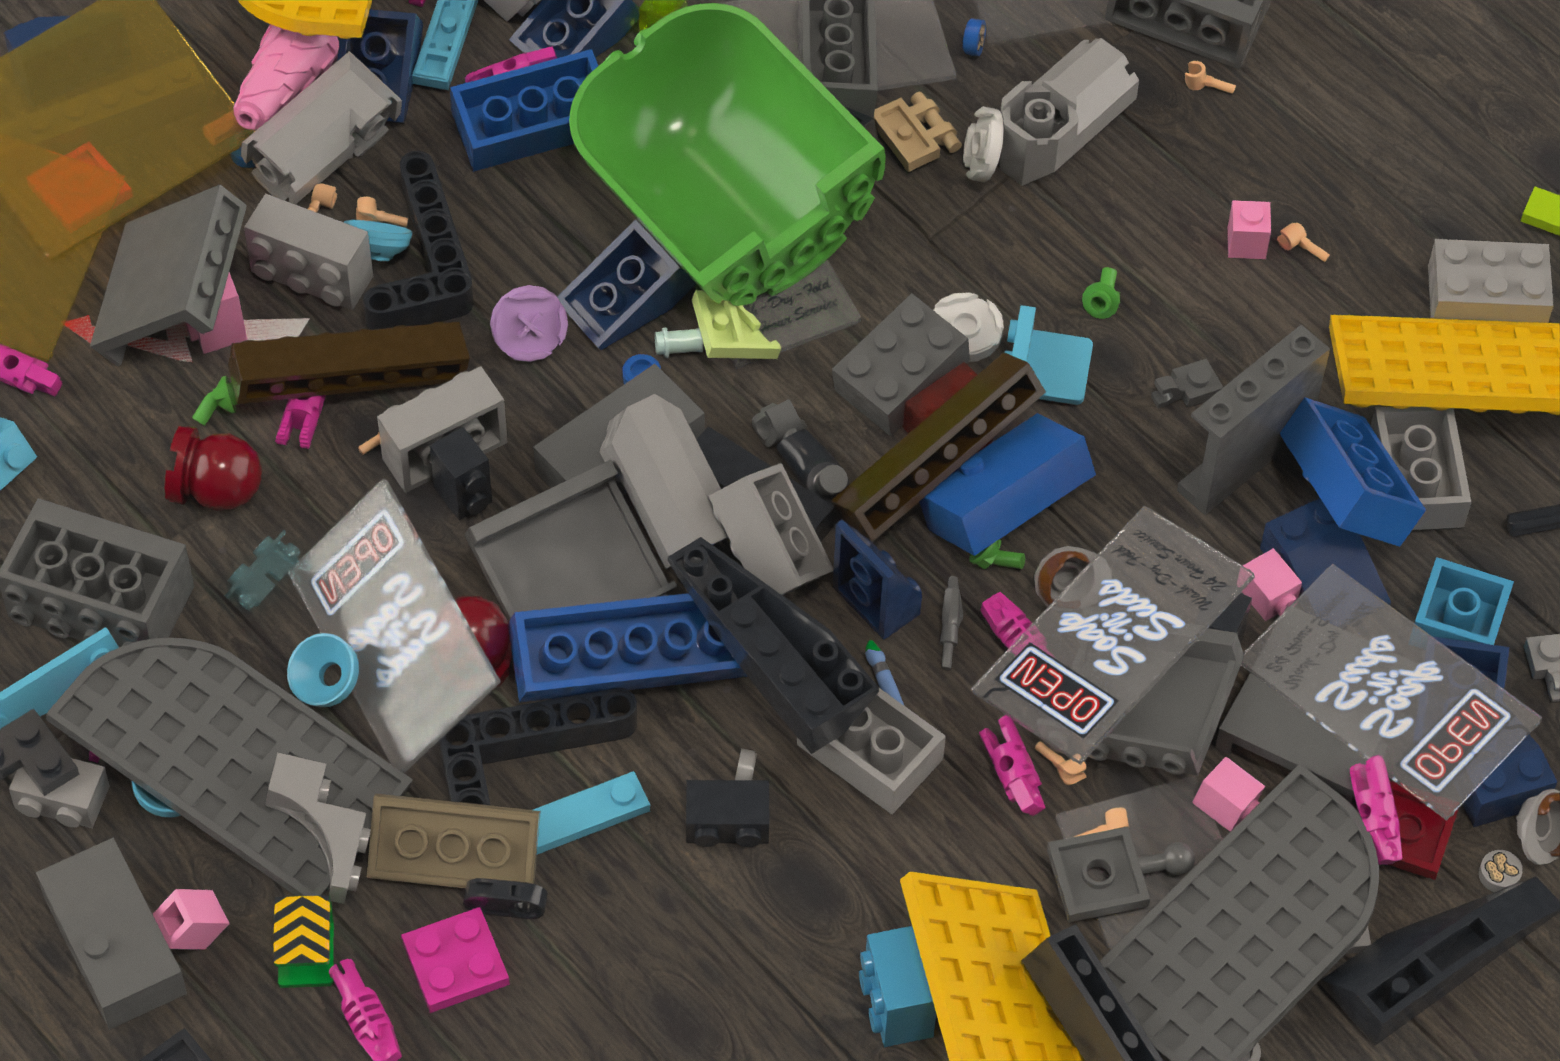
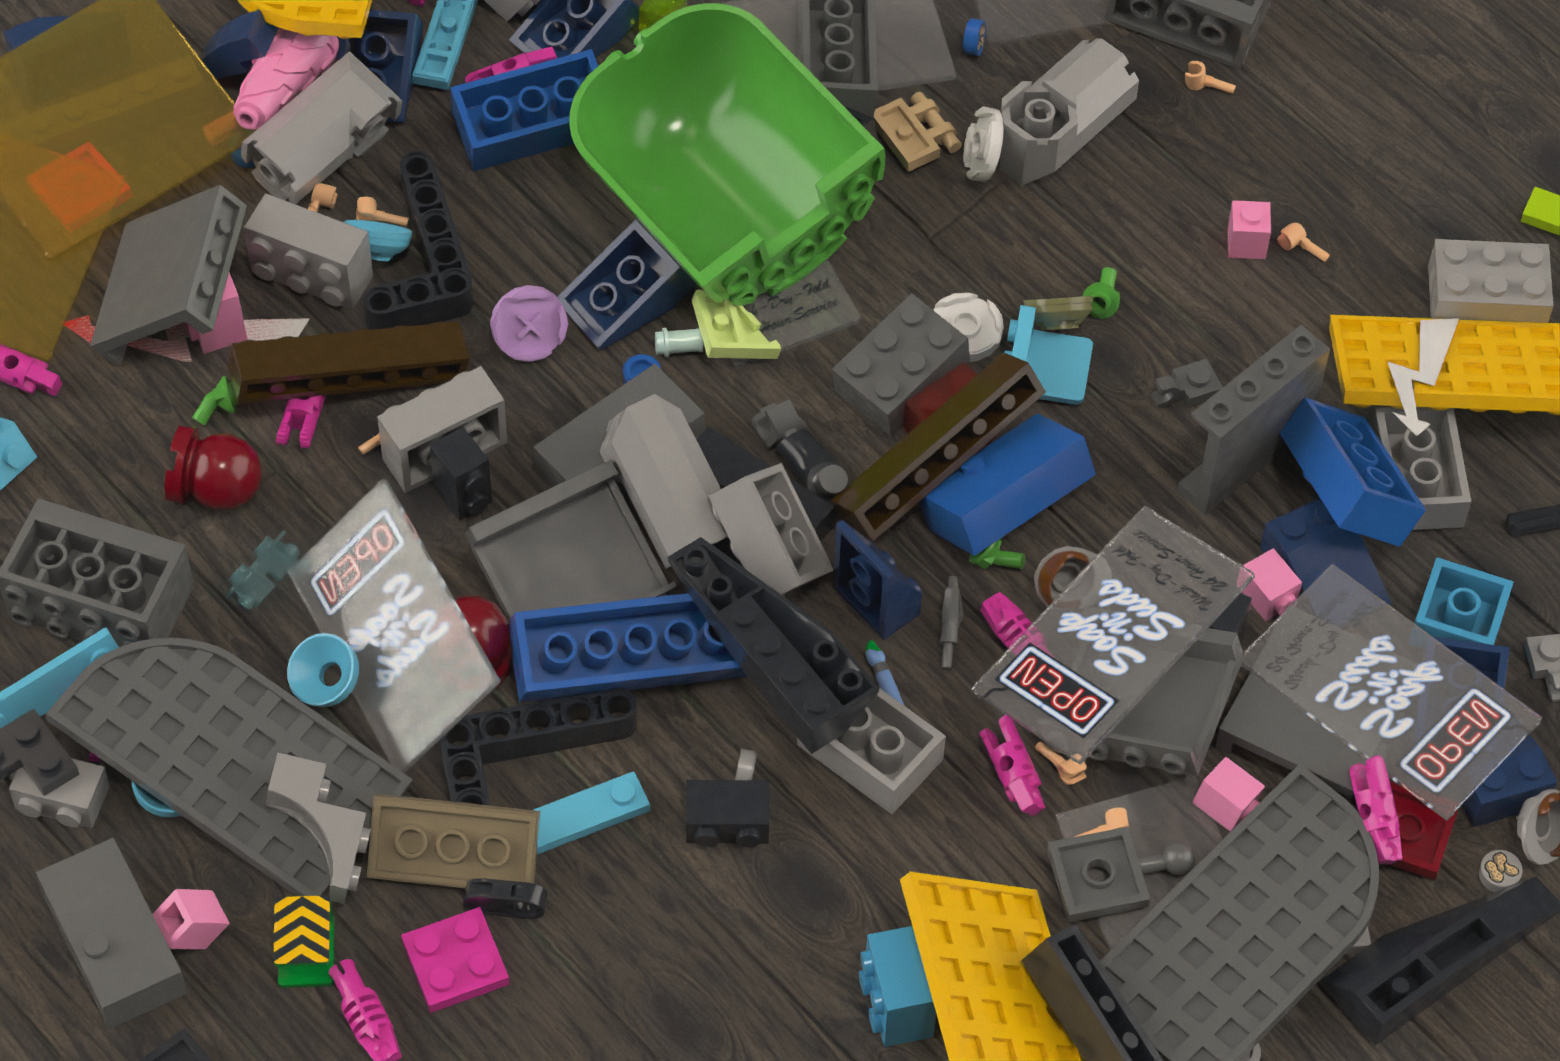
(237, 44): none -> dark blue slope
(1060, 312): none -> olive piece
(1434, 344): none -> white sticker

